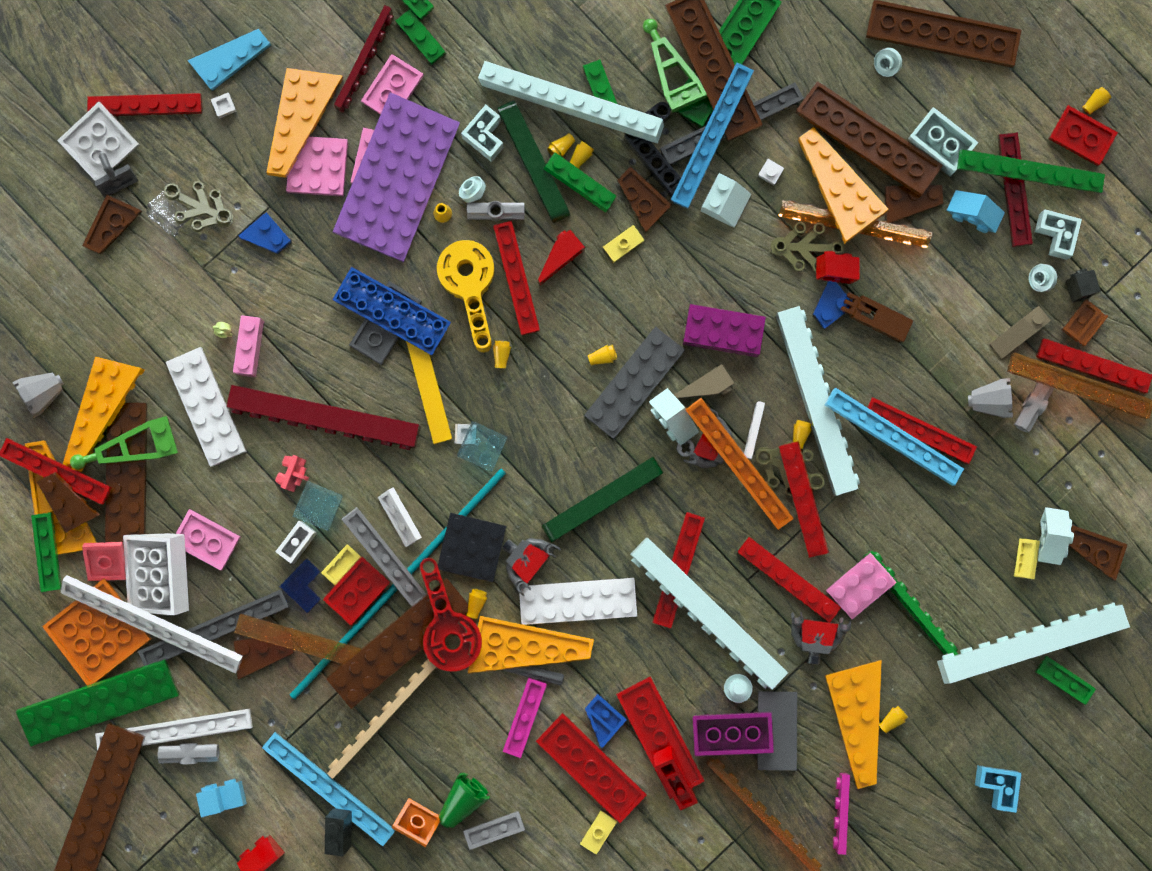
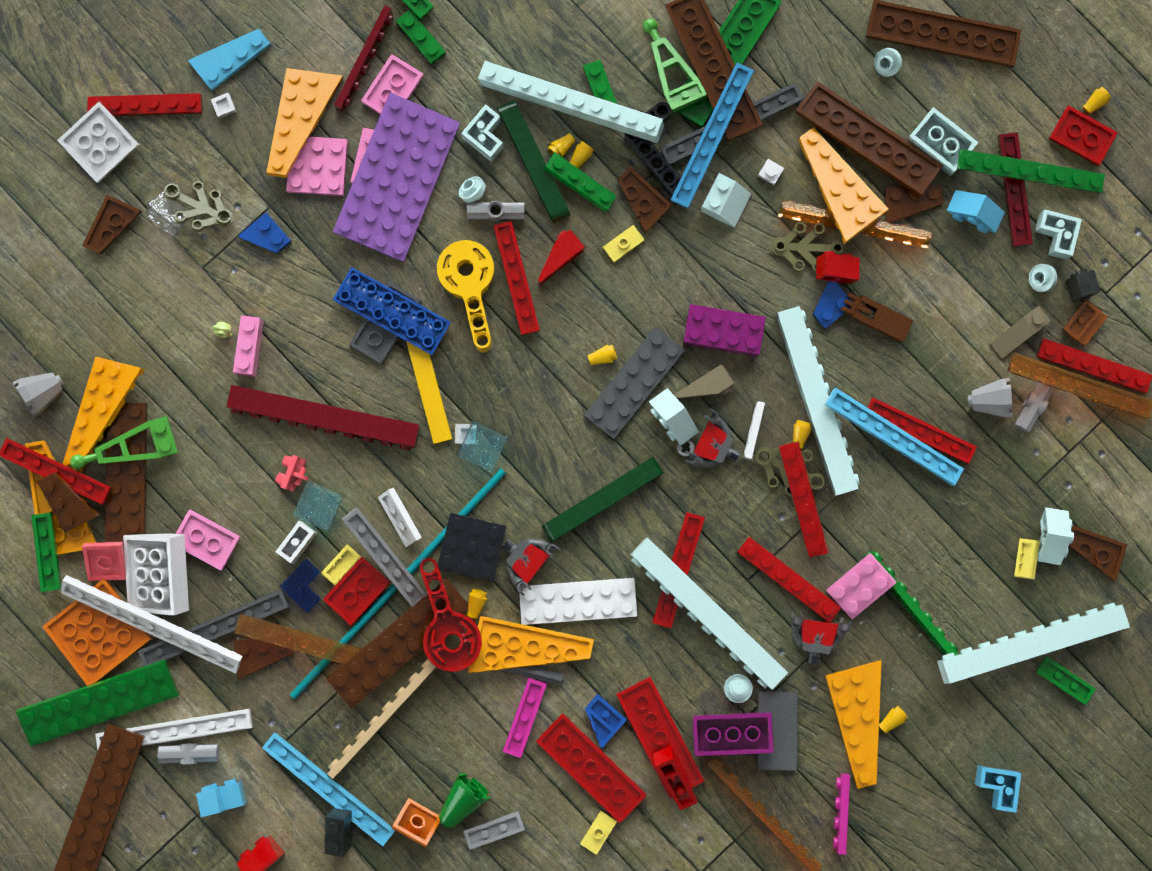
(114, 180): dark grey plate -> none
(206, 406): white plate -> none
(444, 216): yellow cone -> none
(501, 353): yellow cone -> none
(739, 463): orange plate -> none

